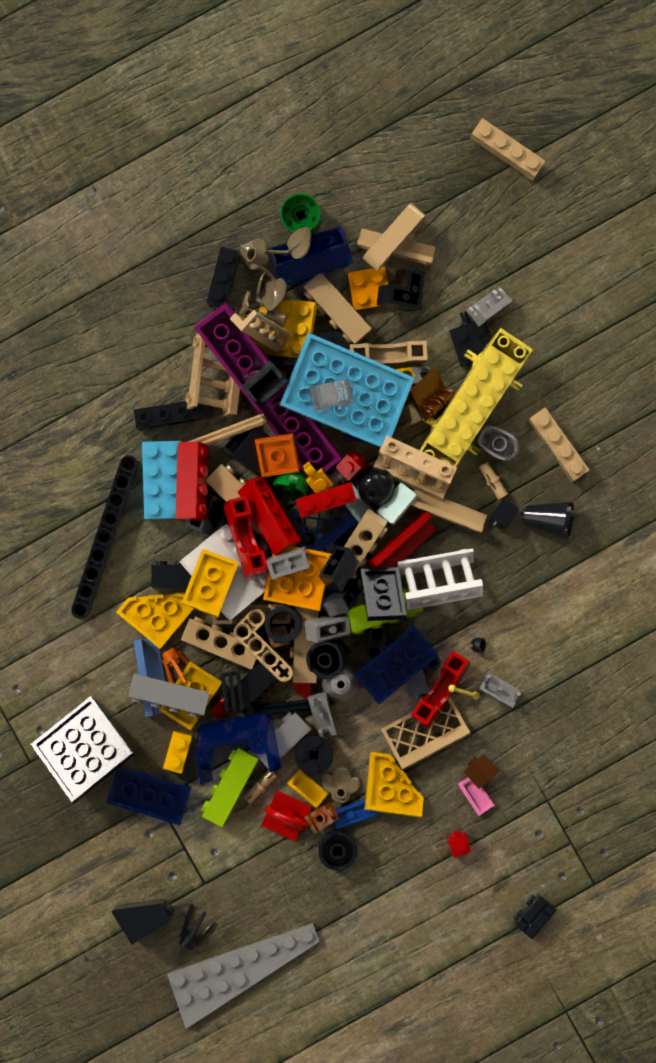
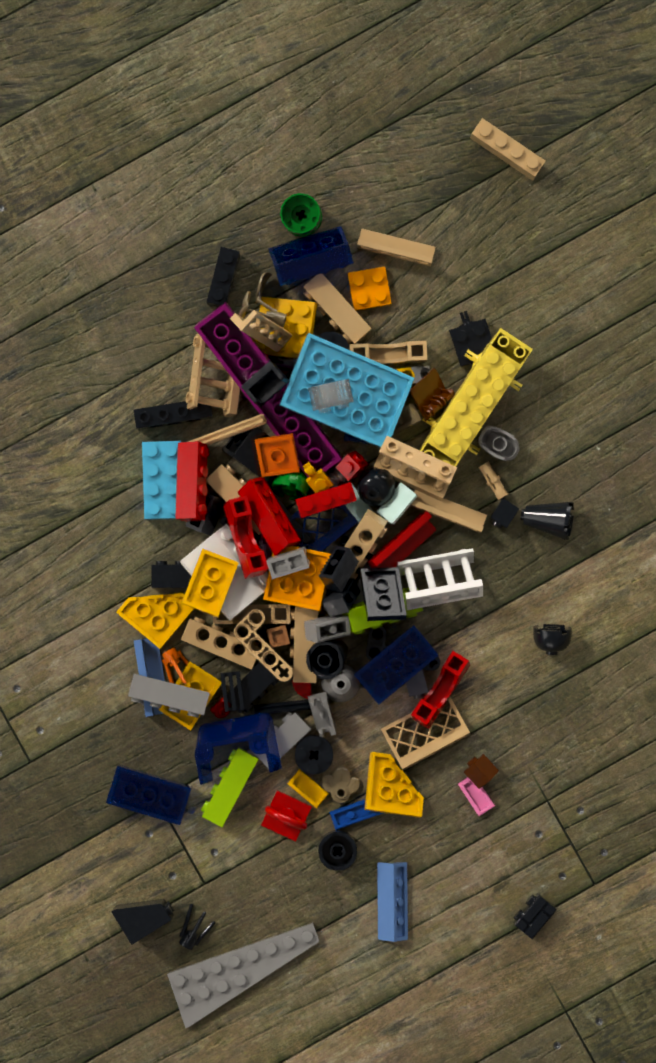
(82, 749): plate -> none
(98, 544): black beam -> none
(178, 751): yellow brick -> none
(256, 255): dark tan plant -> none
(259, 786): tan pin -> none
(283, 609): black tyre -> none
(315, 818): dark orange brick -> none
(392, 901): none -> medium blue panel
(405, 224): tan beam -> none
(405, 293): black brick -> none
(458, 844): red brick -> none
(475, 695): light yellow hinge -> none
(479, 645): black hinge -> none
(489, 306): light grey hinge -> none
(499, 689): light grey hinge -> none
(552, 638): none -> black cylinder
(559, 444): tan arch -> none

